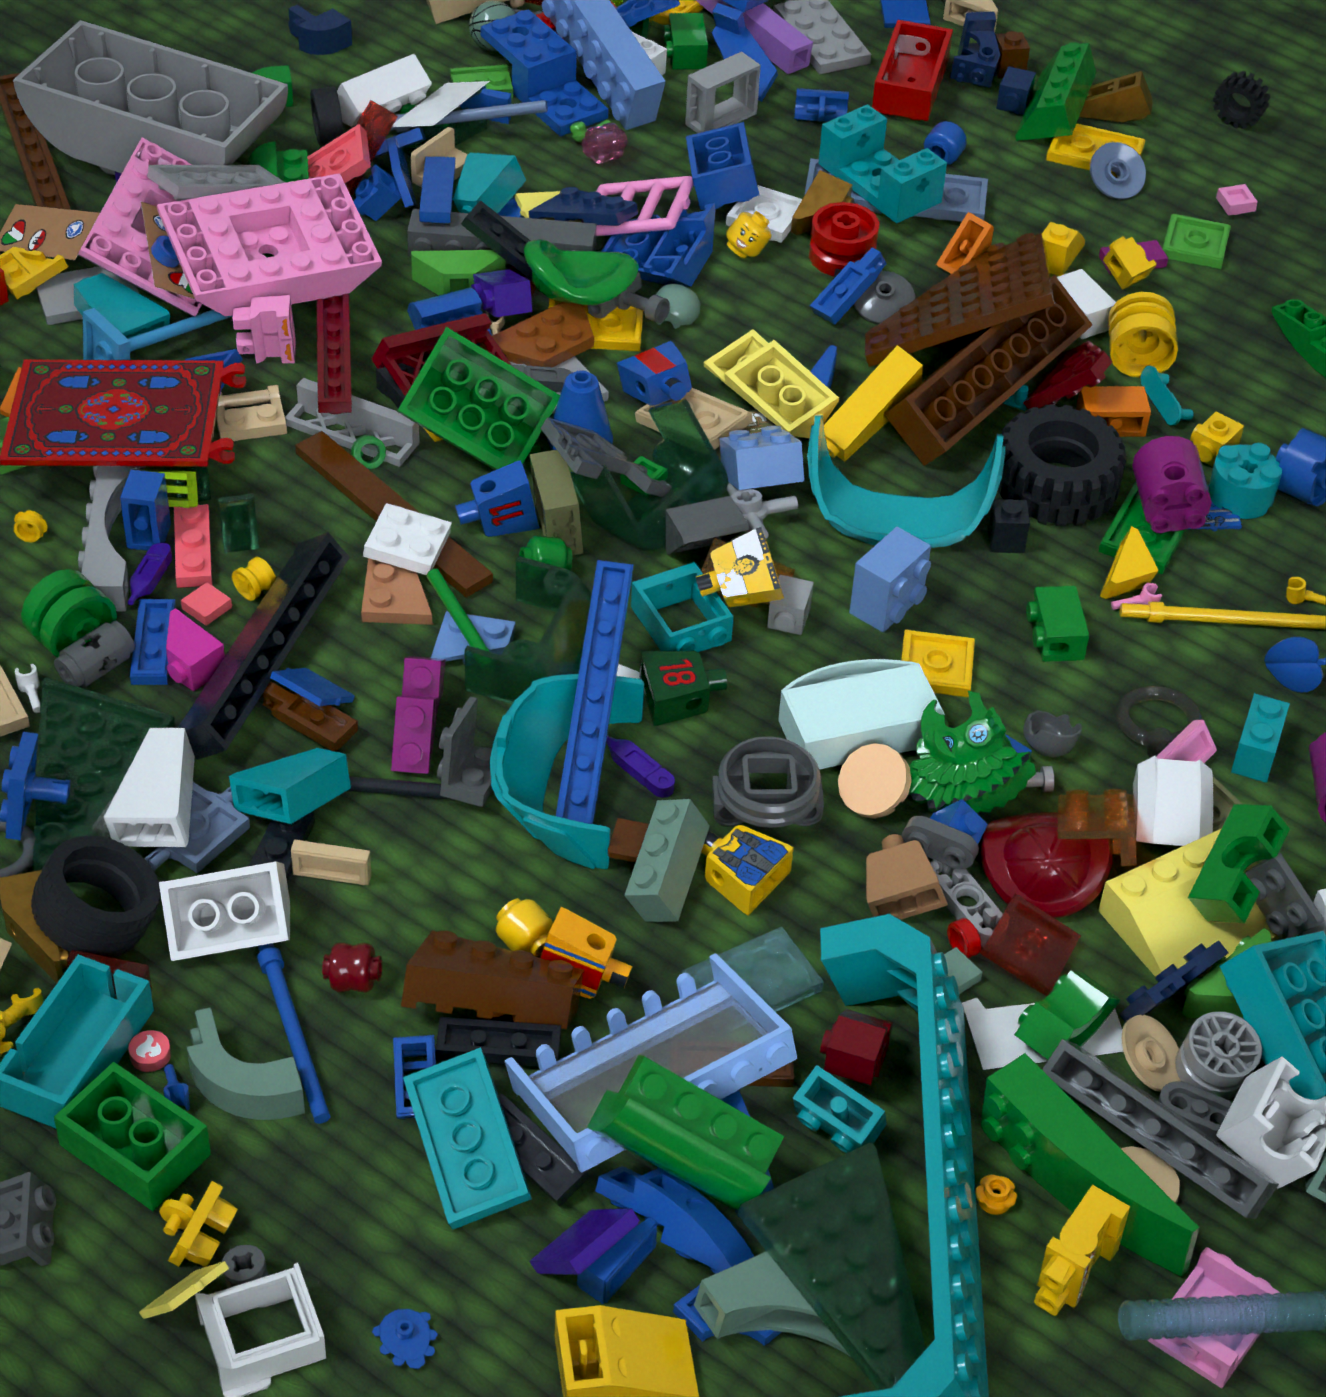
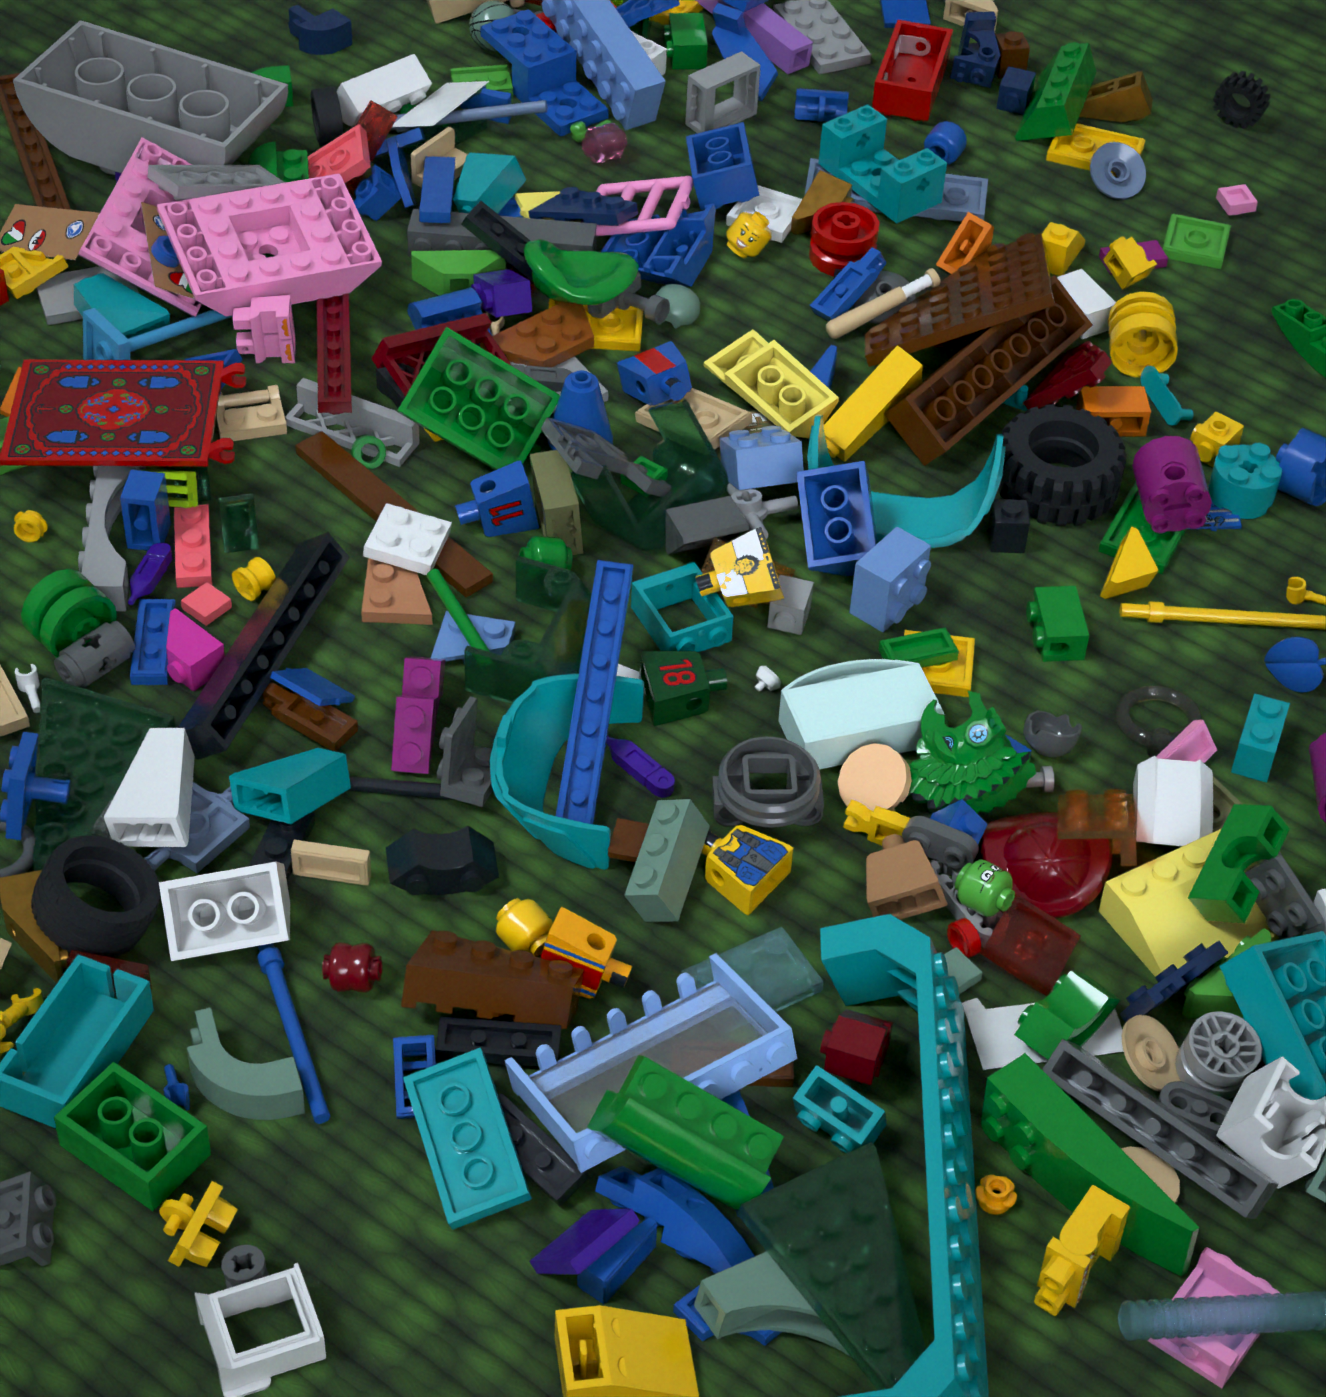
(149, 1051): coral tile -> none
(184, 1290): light yellow piece -> none
(406, 1337): blue piece -> none
(442, 862): none -> black brick
(767, 679): none -> white rock
(837, 516): none -> blue slope
(866, 312): none -> tan piece
(875, 823): none -> yellow plate
(925, 648): none -> green tile
(985, 888): none -> bright green head
(1146, 595): bright pink hand -> none

